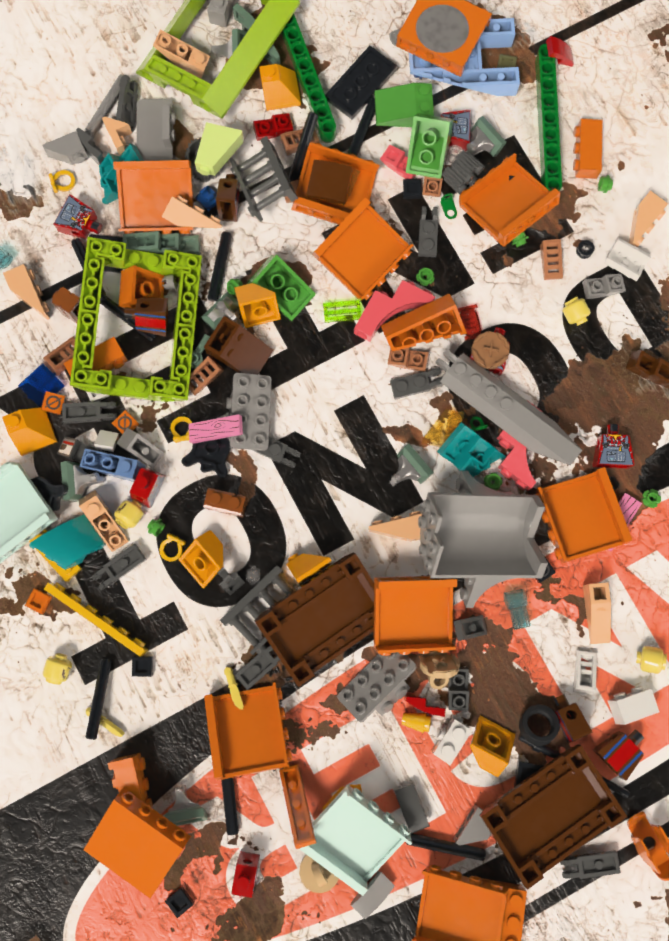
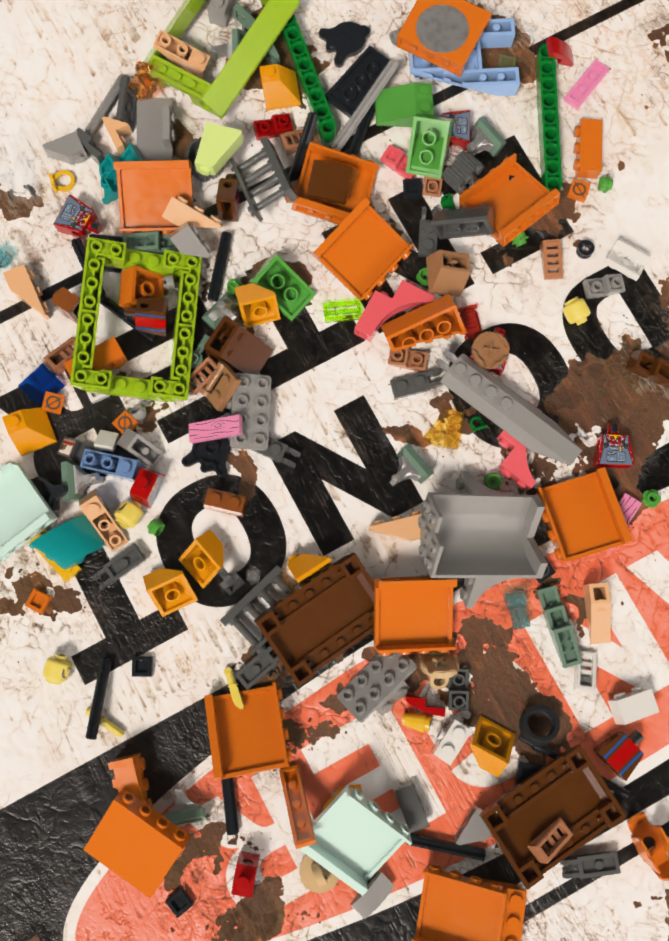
(87, 412): dark grey hinge -> none
(89, 612): yellow plate -> none
(138, 412): none -> light grey hinge
(142, 80): none -> clear orange animal
(169, 590): none -> light orange slope
(170, 537): yellow piece -> none
(177, 438): yellow piece -> none
(188, 243): none -> light grey slope
(207, 198): blue tile -> none
(225, 388): none -> medium nougat plate
(345, 40): none -> black tile
(365, 104): none -> light grey axle
(447, 272): none -> medium nougat slope
(464, 222): none -> dark grey slope
(469, 451): teal slope -> none
(470, 628): dark grey slope -> none
(539, 847): none -> nougat slope
(558, 626): none -> sand green slope
(577, 726): reddish brown torso -> none
(578, 190): none -> orange tile
(586, 84): none -> bright pink tile
(644, 215): light nougat slope -> none
(651, 659): light yellow head -> none

